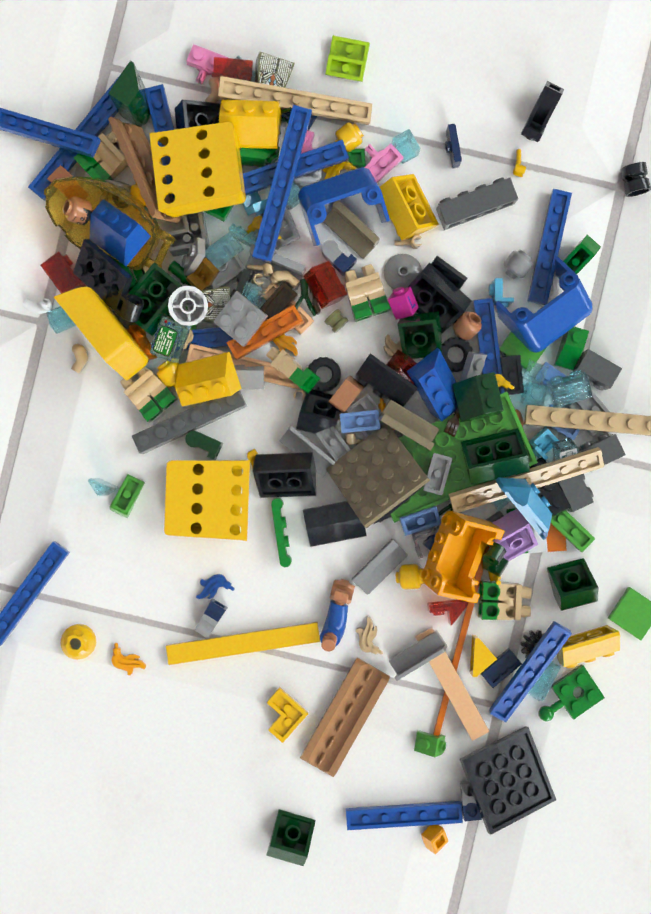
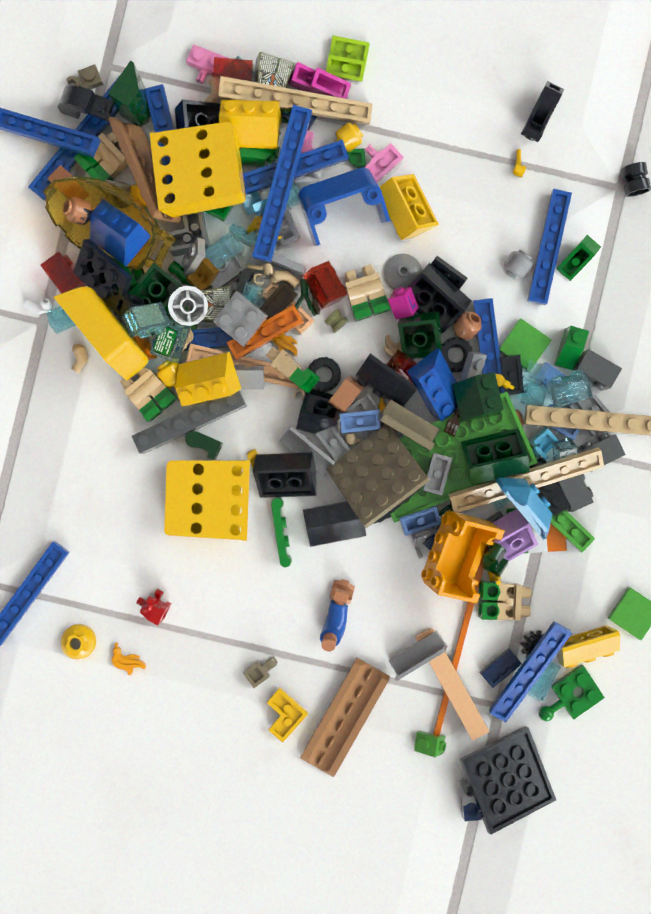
(83, 100): none -> black arch
(88, 78): none -> dark tan plate
(102, 487): clear light blue slope -> none
(127, 496): bright green slope -> none
(146, 320): none -> clear light blue brick
(153, 608): none -> red piece
(210, 618): leg -> none
(212, 585): blue piece -> none
(243, 643): yellow tile -> none
(259, 673): none -> dark tan plate
(291, 838): dark green slope -> none
(318, 81): none -> dark pink slope
(335, 169): yellow piece -> none
(337, 258): leg -> none
(351, 229): dark tan panel -> none
(366, 637): tan piece -> none
(379, 567): light grey panel -> none
(404, 815): blue plate -> none
(406, 145): clear light blue panel -> none
(409, 576): yellow head -> none
(410, 242): tan hand -> none
(434, 838): light orange slope -> none
(452, 145): dark blue plate -> none
(453, 607): clear red slope -> none
(476, 203): dark grey brick -> none
(480, 657): yellow slope -> none
(496, 292): medium azure bracket -> none
(554, 318): blue windscreen -> none
(573, 584): dark green slope -> none

